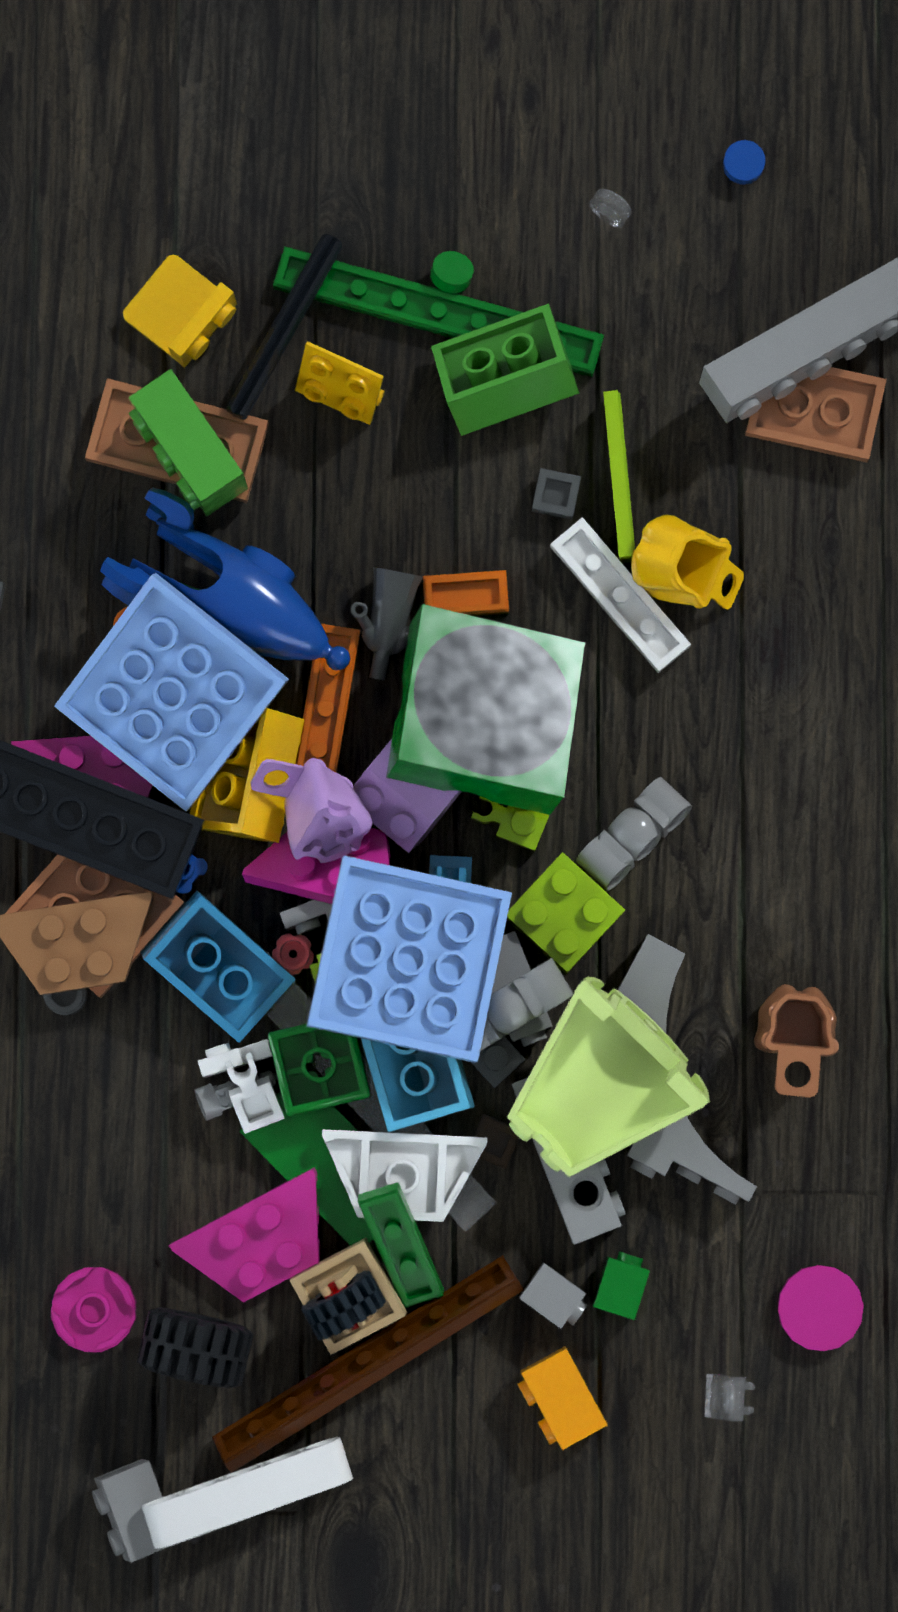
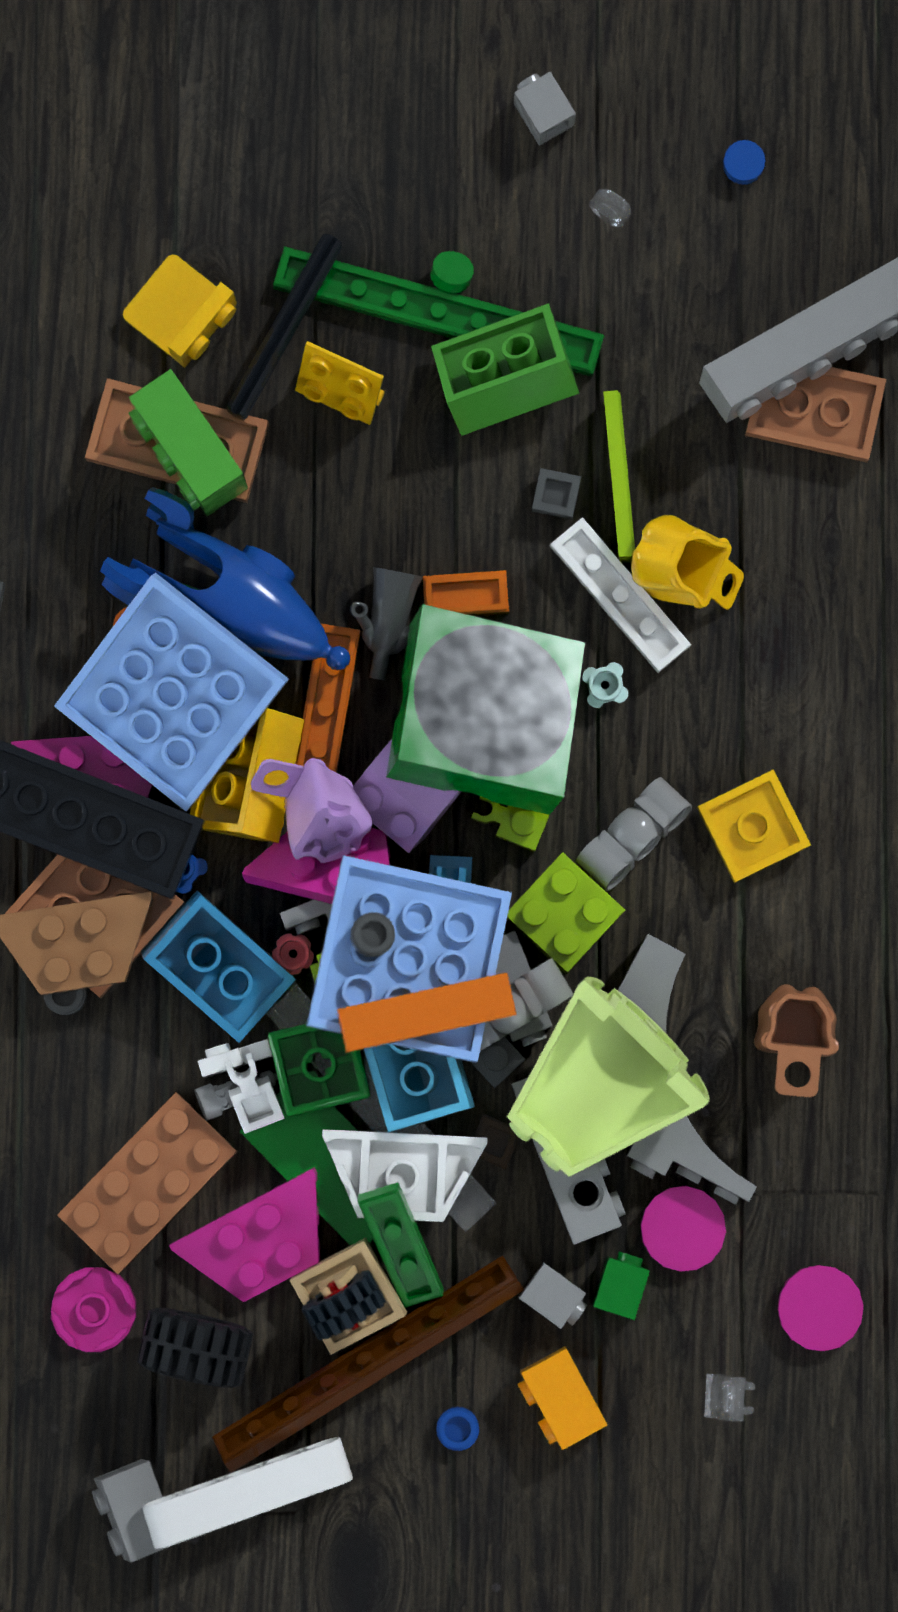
(147, 1183): none -> nougat plate
(372, 934): none -> dark grey tile
(426, 1012): none -> orange tile
(457, 1428): none -> blue tile
(543, 107): none -> light grey brick
(610, 674): none -> light aqua plate
(683, 1228): none -> dark pink tile
(753, 826): none -> yellow plate

